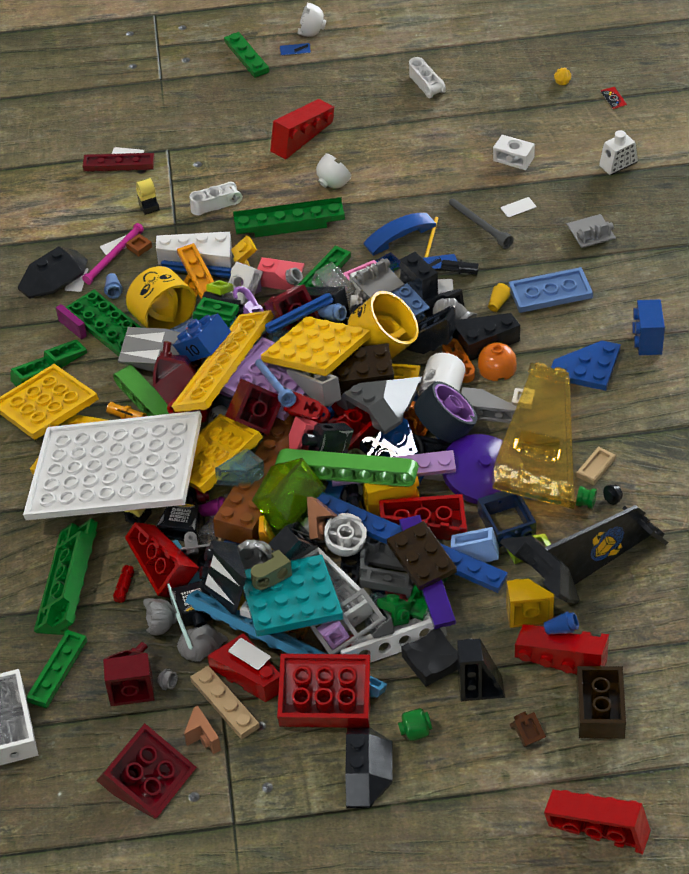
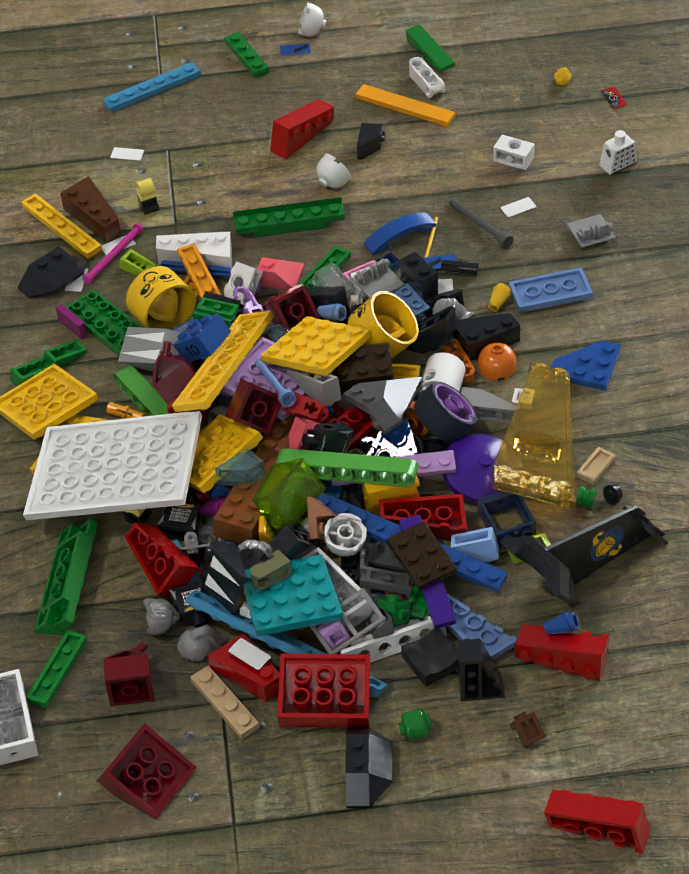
(61, 226): none -> yellow plate
(91, 209): none -> reddish brown wedge
(112, 286): medium blue cone -> none
(118, 162): dark red plate -> none
(123, 583): red axle -> none
(132, 256): none -> lime slope
(139, 245): dark orange plate -> none
(151, 87): none -> dark azure plate
(167, 679): light grey plate -> none
(179, 618): light aqua piece -> none
(200, 729): nougat slope -> none
(214, 198): white piece -> none
(219, 287): lime tile -> none
(219, 490): none -> blue slope
(243, 250): yellow bracket -> none
(294, 276): light grey plate -> none
(299, 313): blue axle -> none
(369, 139): none -> black slope
(405, 105): none -> light orange tile
(429, 47): none -> green slope
(475, 626): none -> medium blue wing
(528, 603): yellow slope -> none
(601, 702): dark brown brick -> none
(648, 327): blue brick -> none

